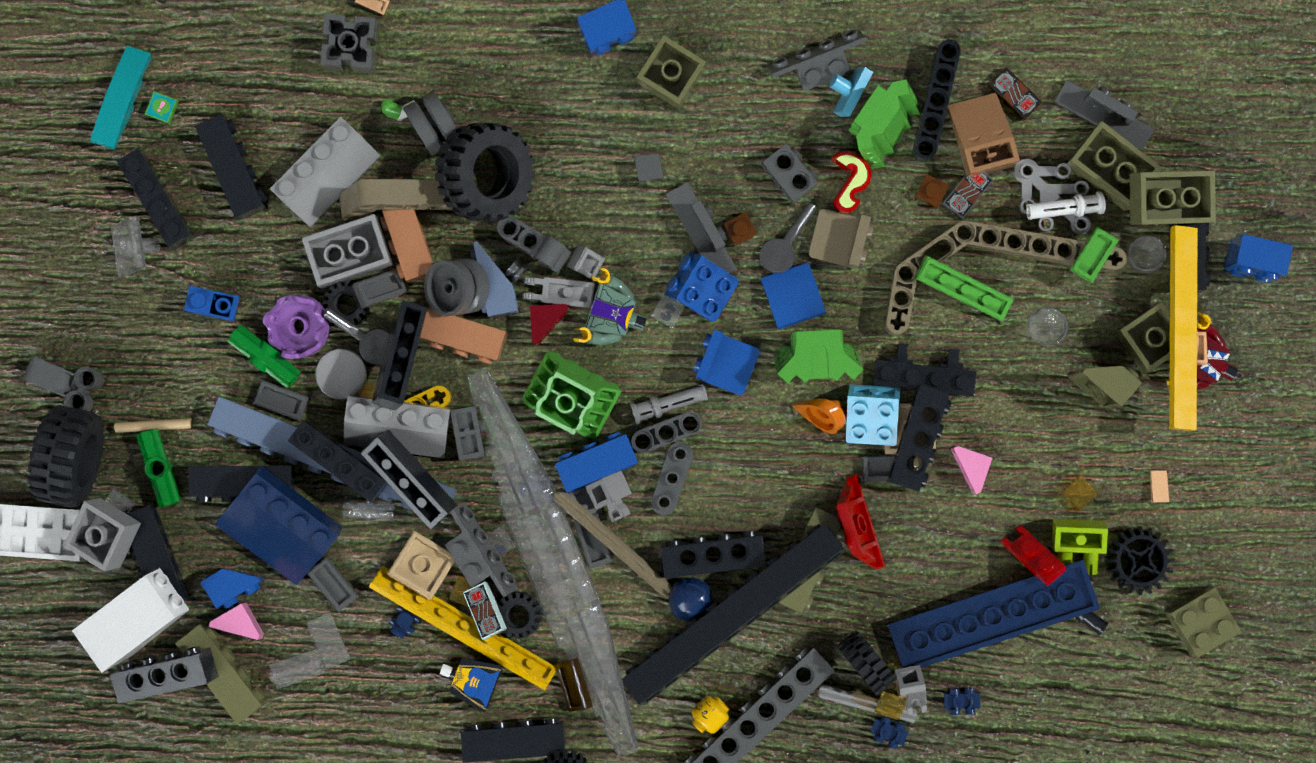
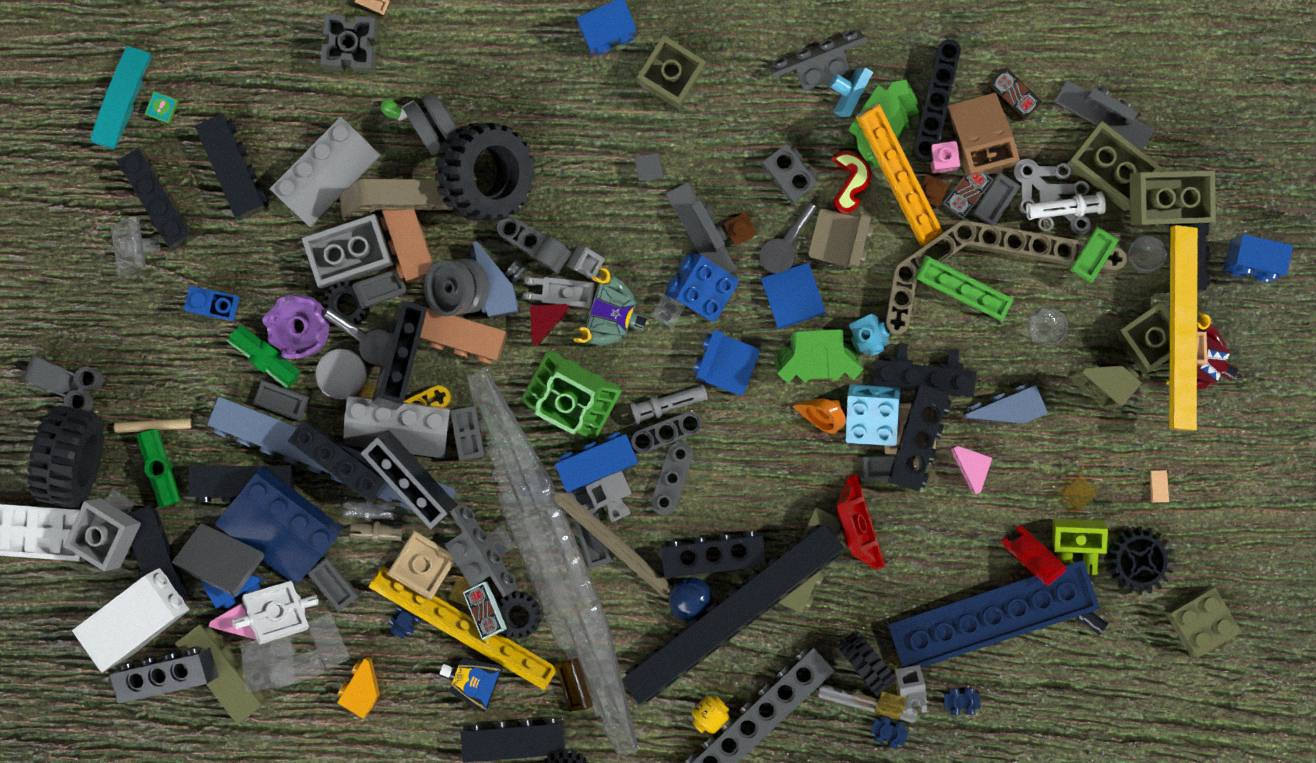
(218, 559): none -> dark grey tile
(268, 664): none -> clear hinge
(275, 612): none -> white plate
(362, 690): none -> light orange slope
(376, 531): none -> dark tan pin
(869, 335): none -> medium azure brick
(899, 174): none -> light orange tile
(944, 157): none -> bright pink bracket
(996, 200): none -> dark grey tile
(1016, 408): none -> sand blue slope

